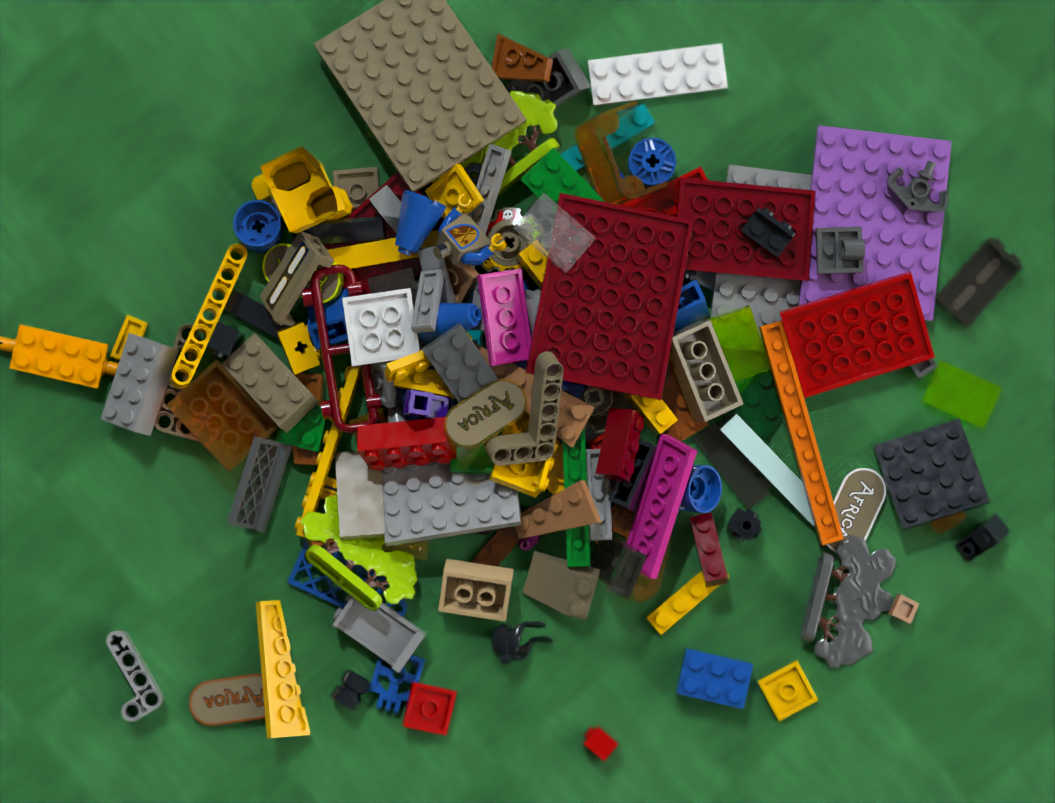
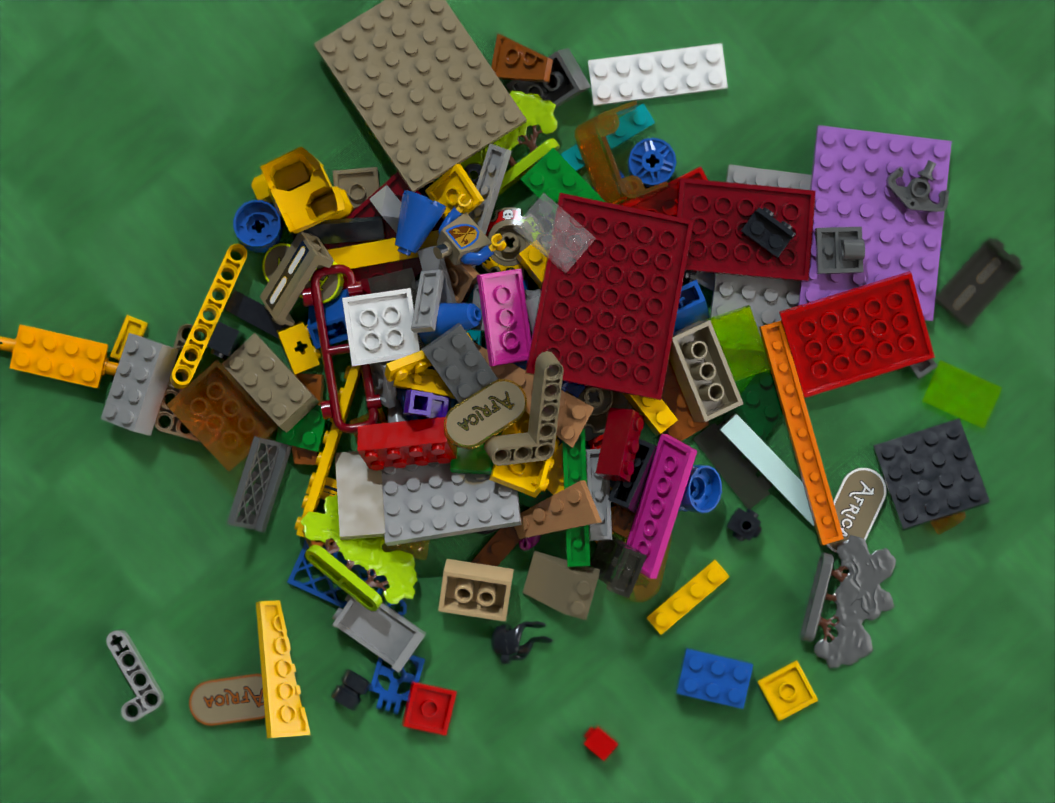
(708, 550): dark red brick -> none
(903, 609): medium nougat plate -> none
(982, 537): black slope -> none

